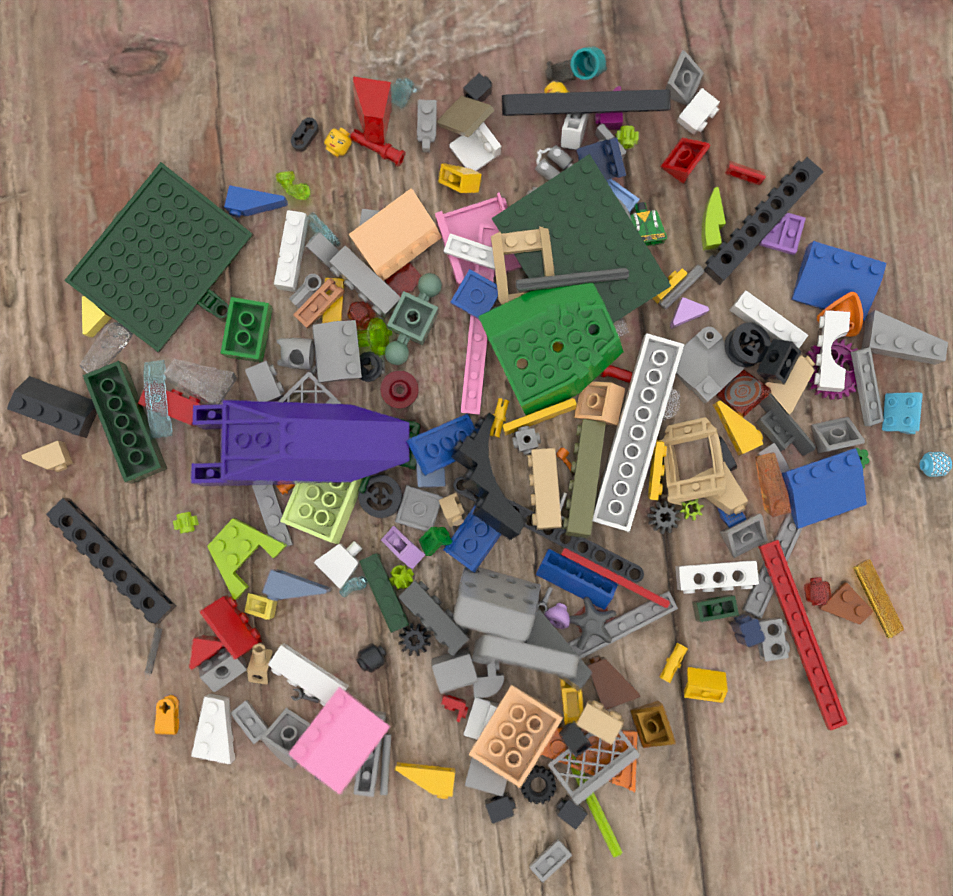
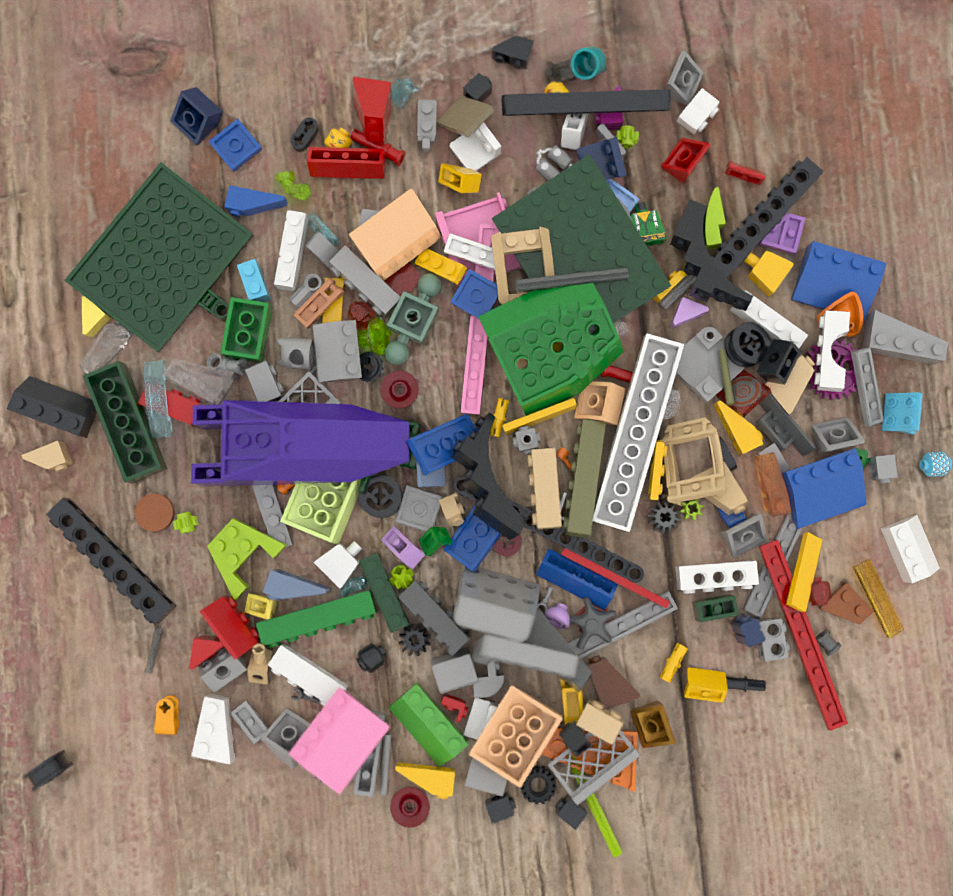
(48, 770): none -> black wheel
(154, 512): none -> dark orange tile
(195, 115): none -> dark blue slope
(228, 364): none -> light grey connector
(235, 145): none -> blue plate
(254, 281): none -> medium azure brick
(317, 617): none -> green brick
(346, 162): none -> red brick
(409, 817): none -> dark red dish
(429, 724): none -> bright green slope
(440, 266): none -> yellow plate
(510, 549): none -> dark red gear
(513, 51): none -> black slope
(550, 860): light grey plate -> none
(697, 262): none -> black arch
(726, 377): none -> olive bar
(745, 684): none -> black axle
(767, 271): none -> yellow torso
(804, 572): none -> yellow tile
(828, 642): none -> dark grey bush
(883, 468): none -> light grey brick
(910, 549): none -> white slope

